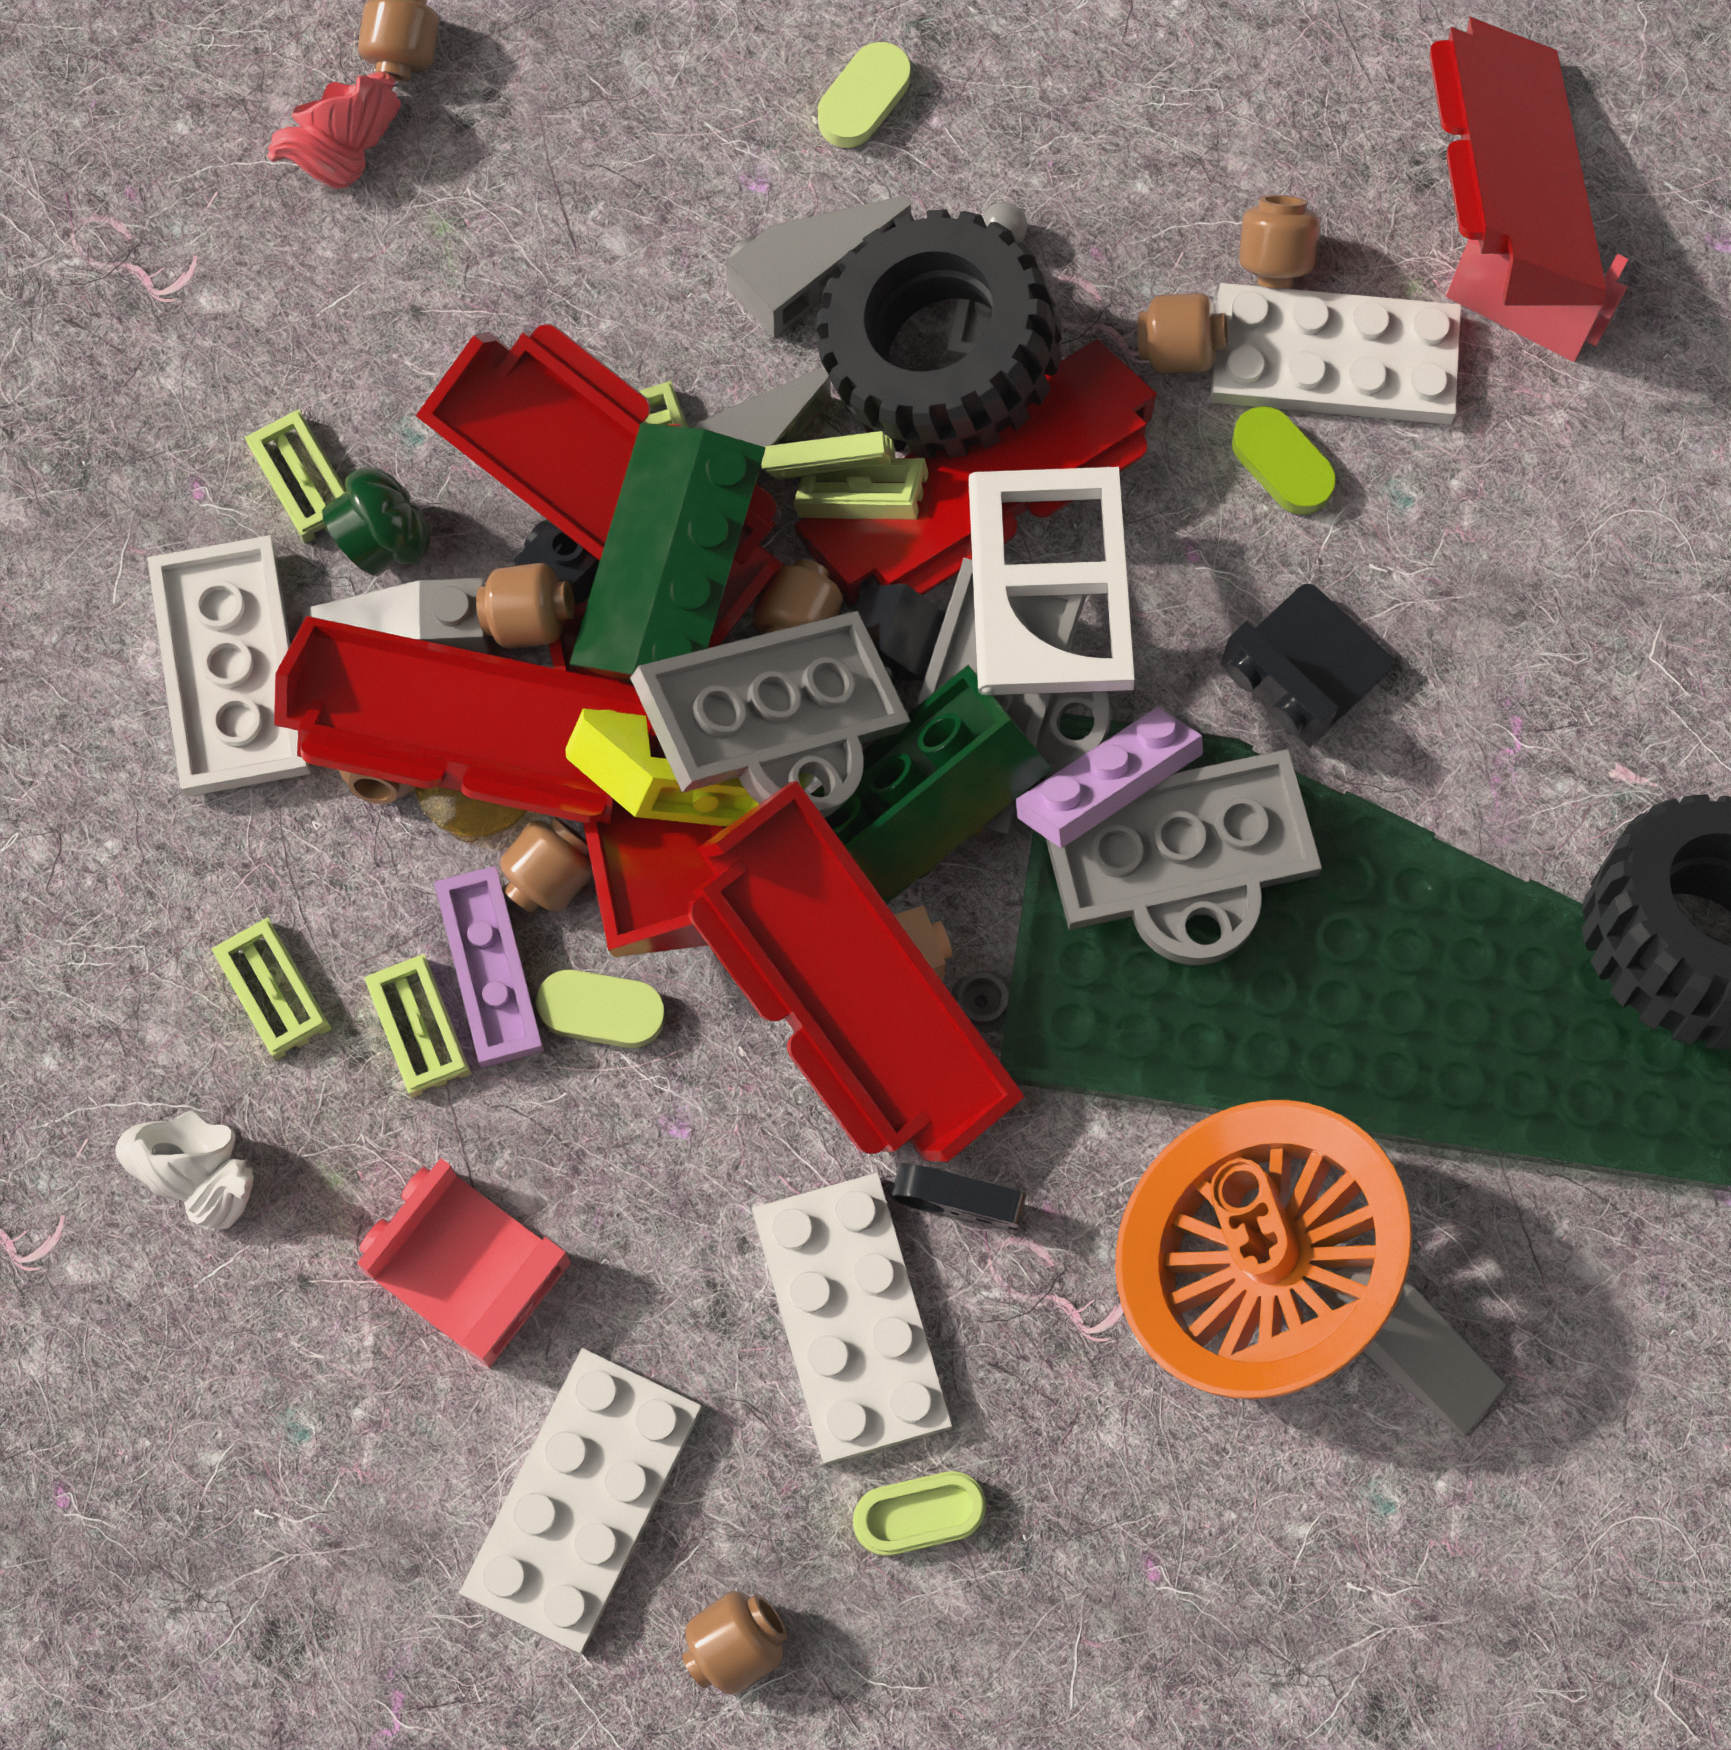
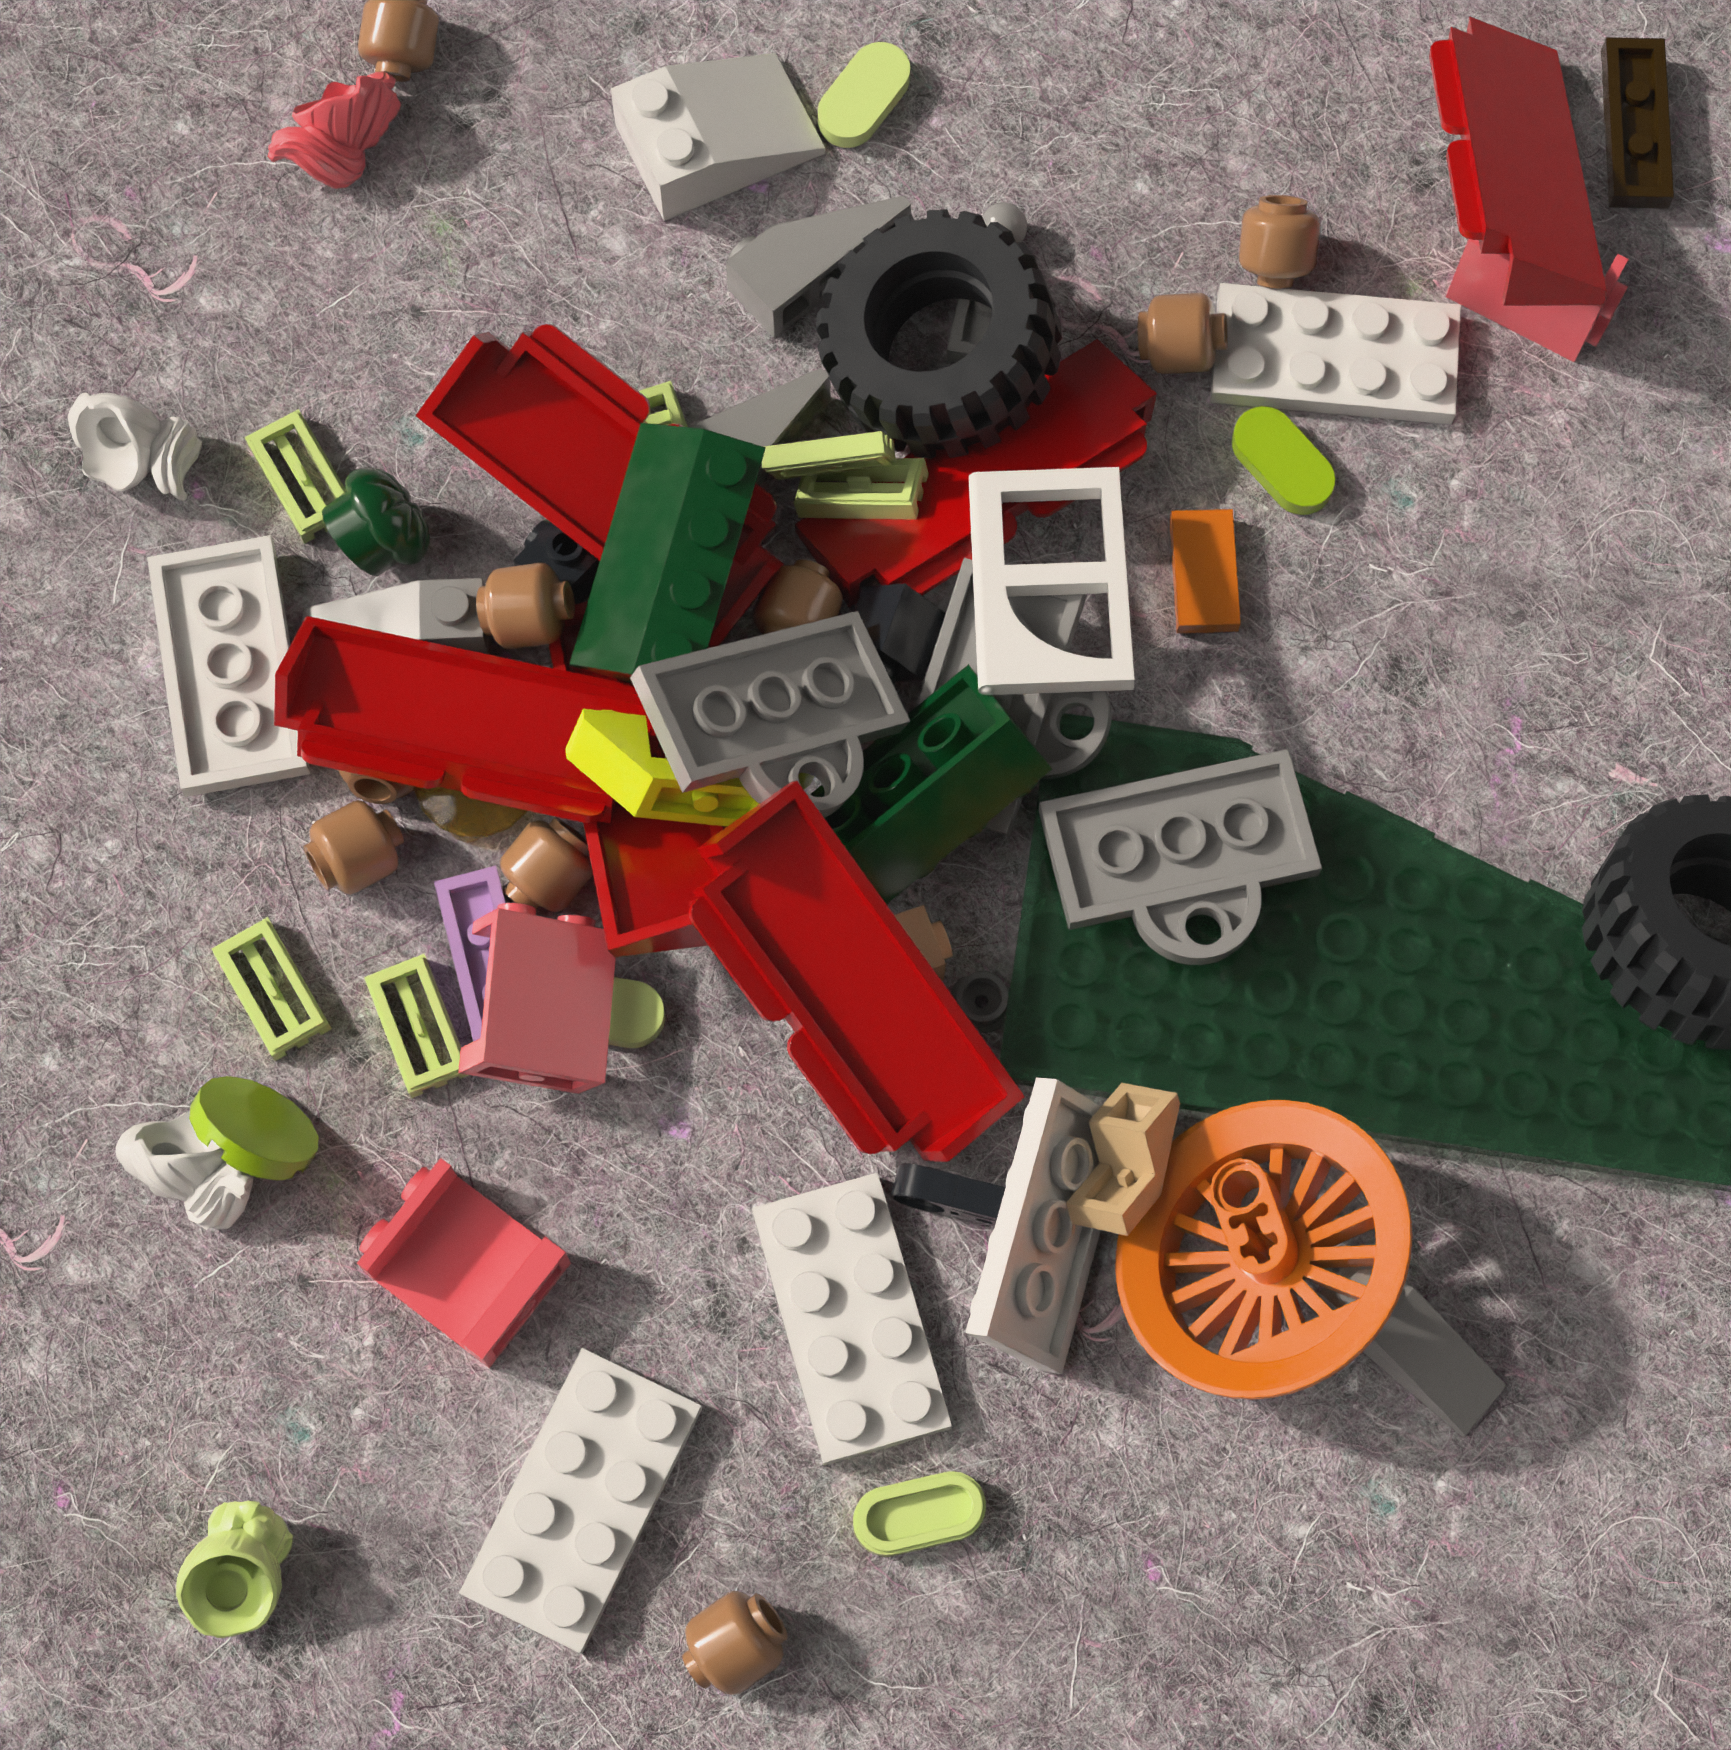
(127, 441): none -> white hair
(235, 1572): none -> yellowish green hair
(255, 1127): none -> lime tile
(353, 847): none -> medium nougat head
(543, 1001): none -> coral panel
(712, 128): none -> white slope
(1035, 1252): none -> white plate
(1109, 777): lavender plate -> none
(1133, 1150): none -> tan slope
(1204, 571): none -> orange tile
(1306, 663): black bracket -> none
(1637, 123): none -> dark brown plate

